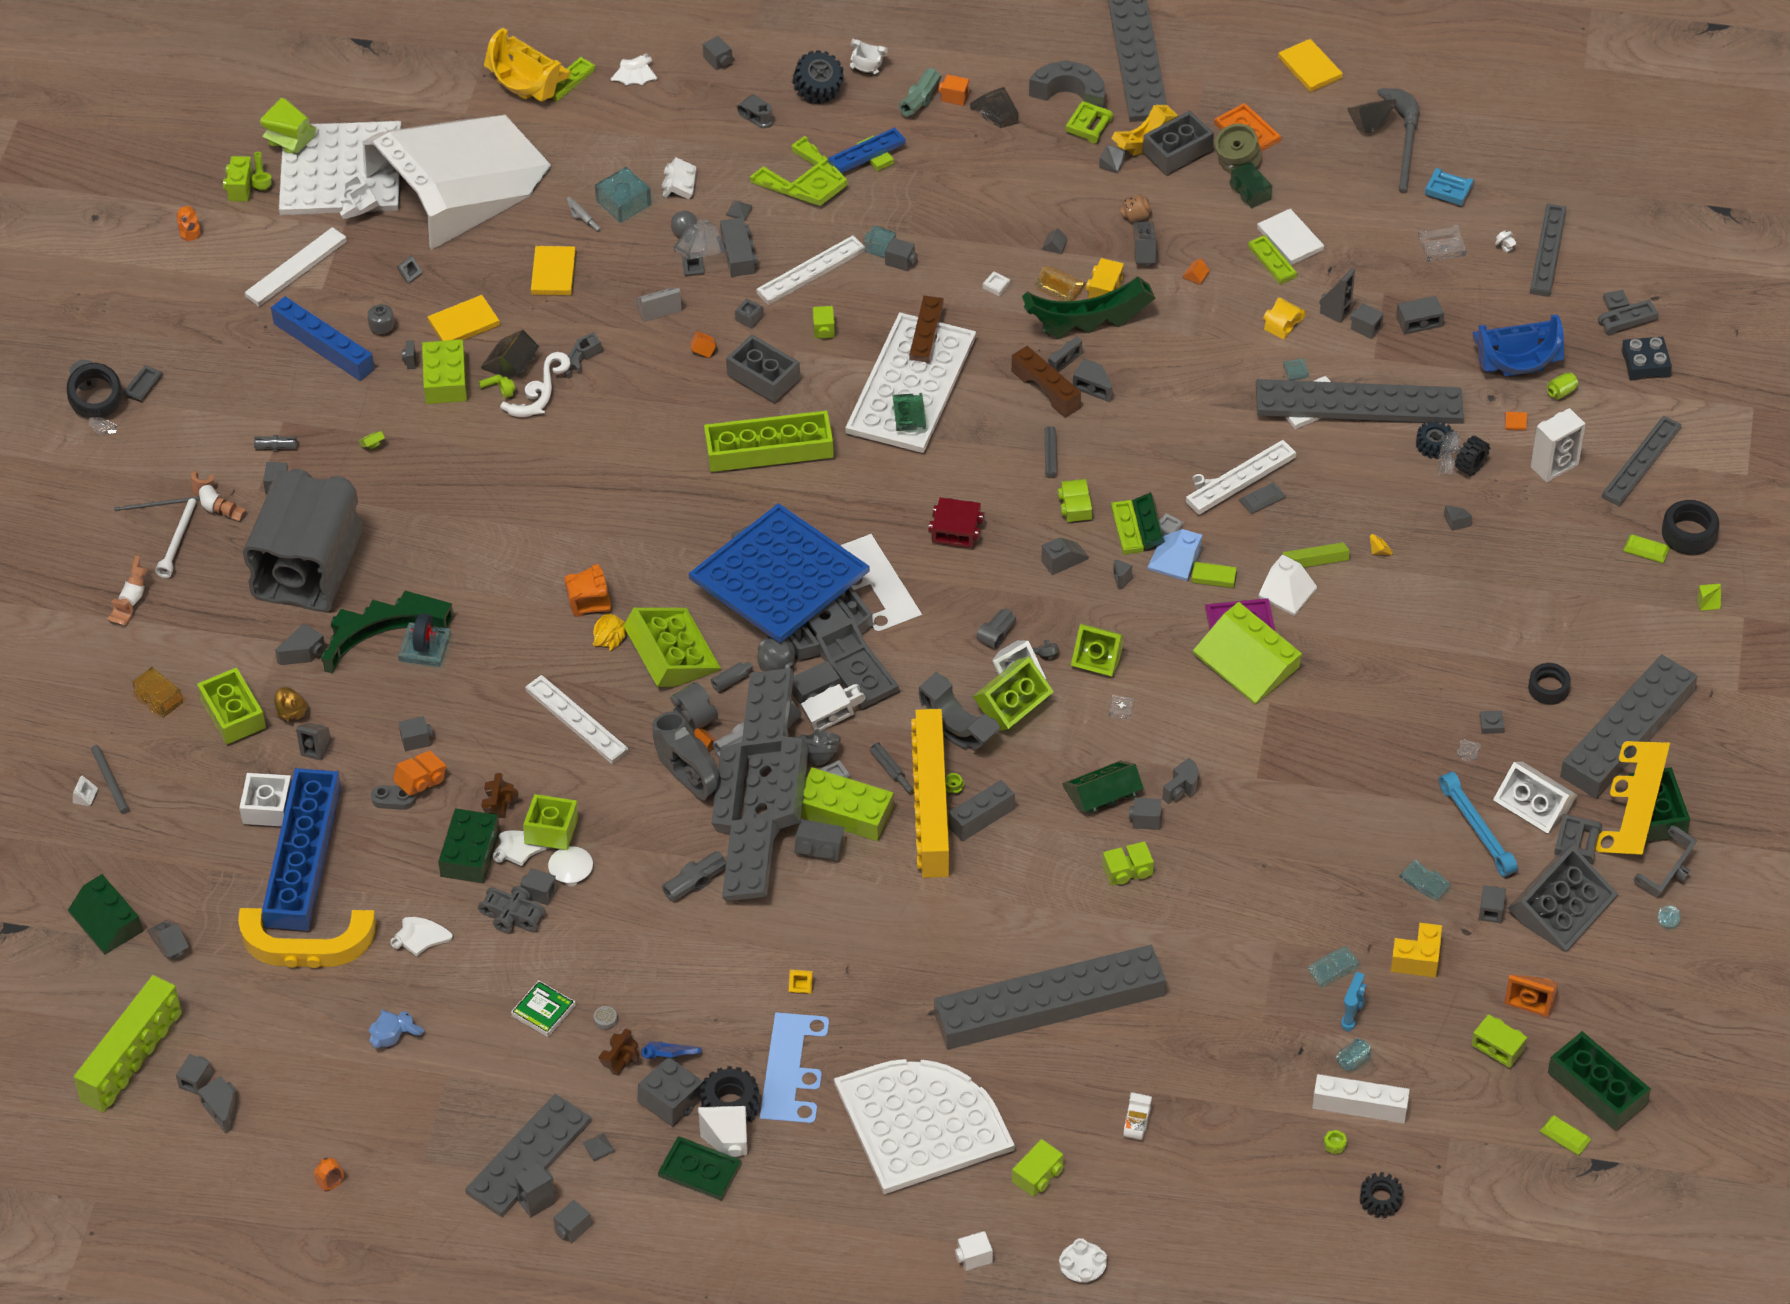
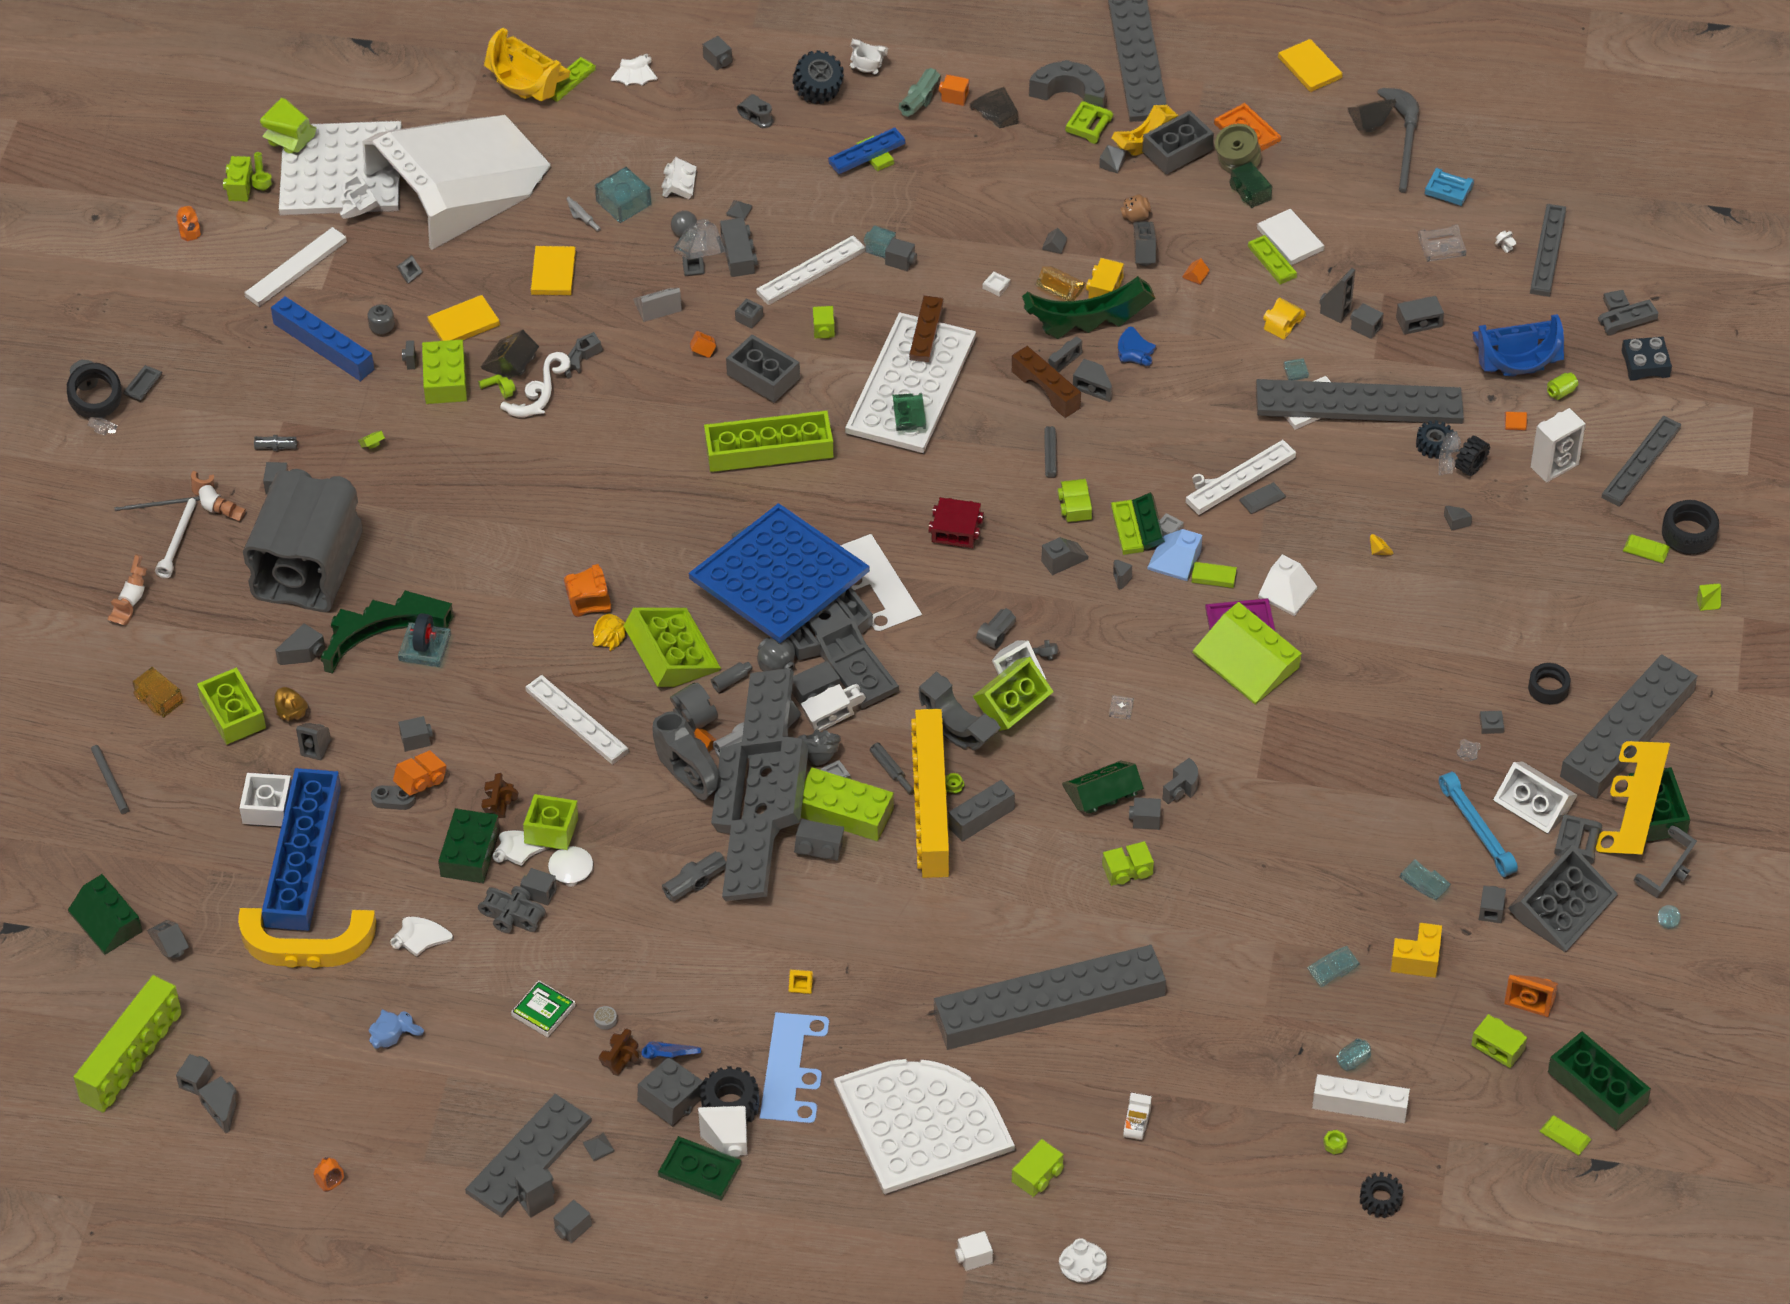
(84, 792): white slope -> none
(813, 186): lime wing -> none
(1097, 650): lime brick -> none
(1135, 348): none -> blue arm
(1320, 554): lime slope -> none
(1353, 1001): dark azure plate -> none

